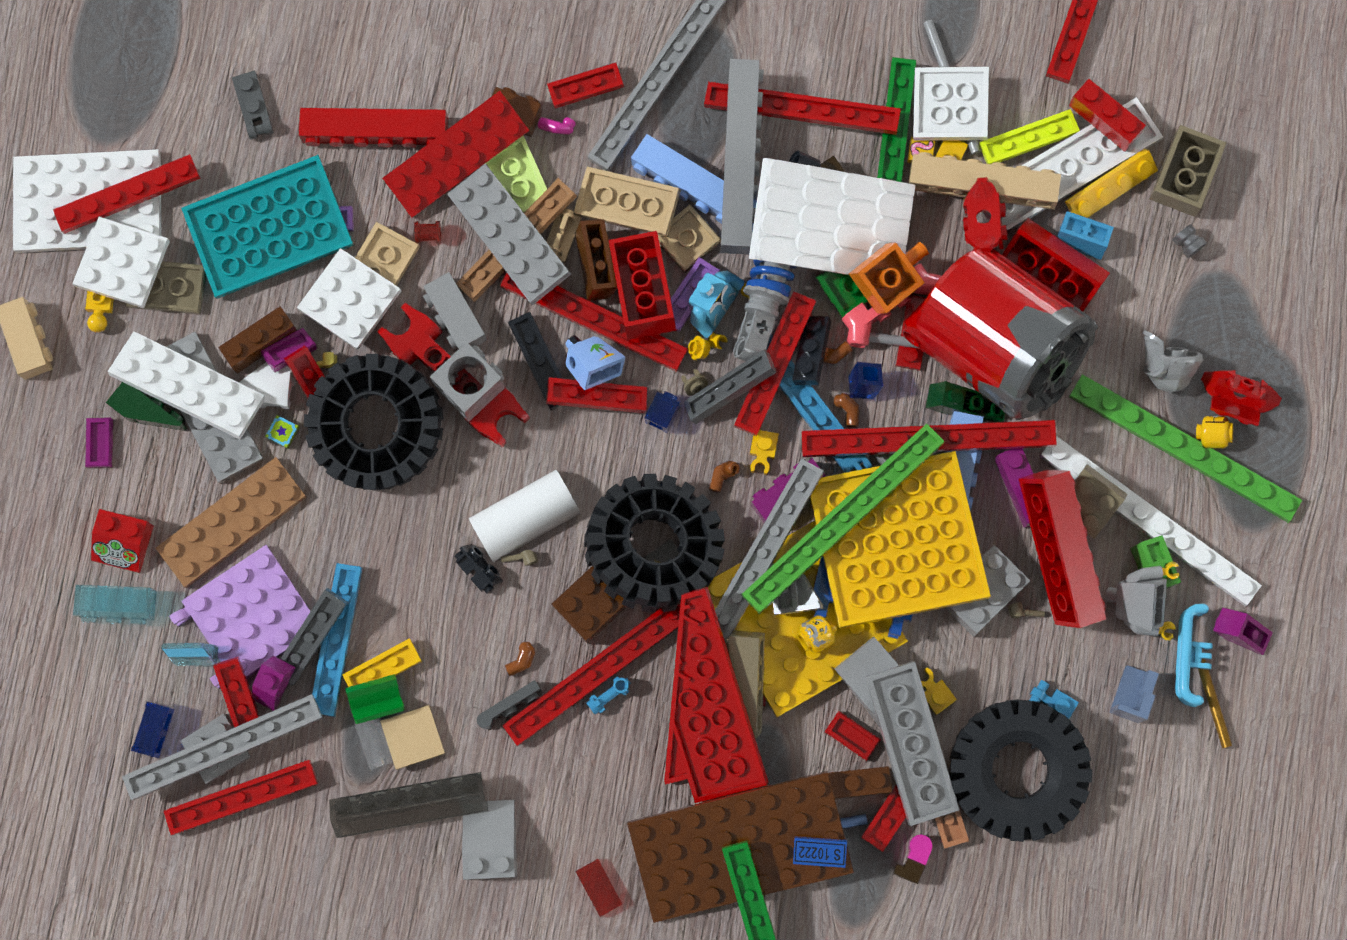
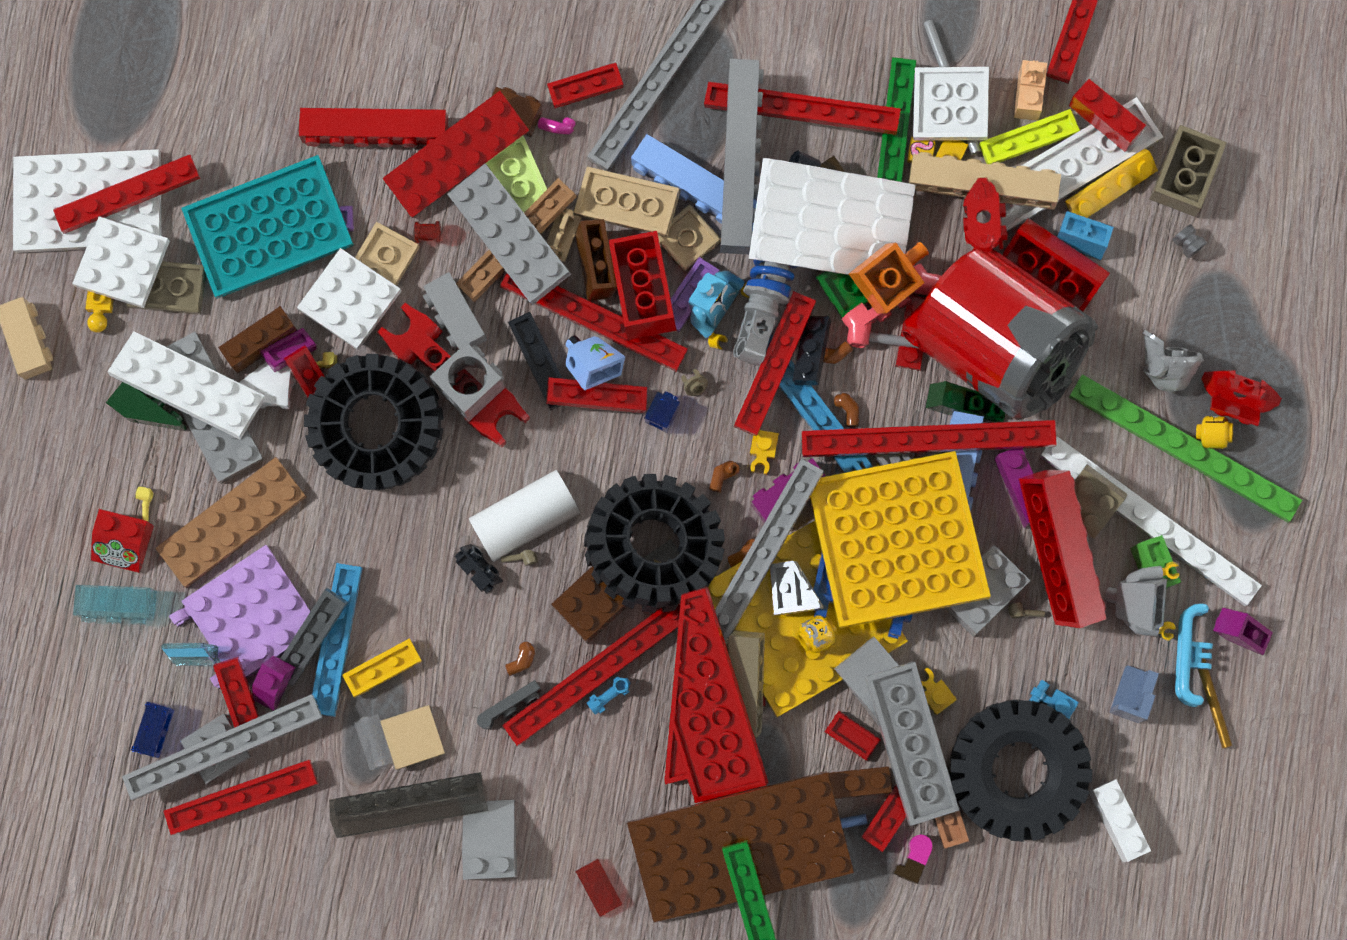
(99, 442): magenta tile -> none
(146, 495): none -> light yellow hand
(252, 104): dark grey plate -> none
(282, 431): tile -> none
(374, 699): green panel -> none
(698, 348): yellow plate -> none
(730, 386): dark grey plate -> none
(739, 556): none -> dark orange arm
(820, 852): blue tile -> none
(842, 518): bright green plate -> none
(865, 380): clear blue brick -> none
(1030, 90): none -> light nougat hinge
(1119, 821): none -> white brick

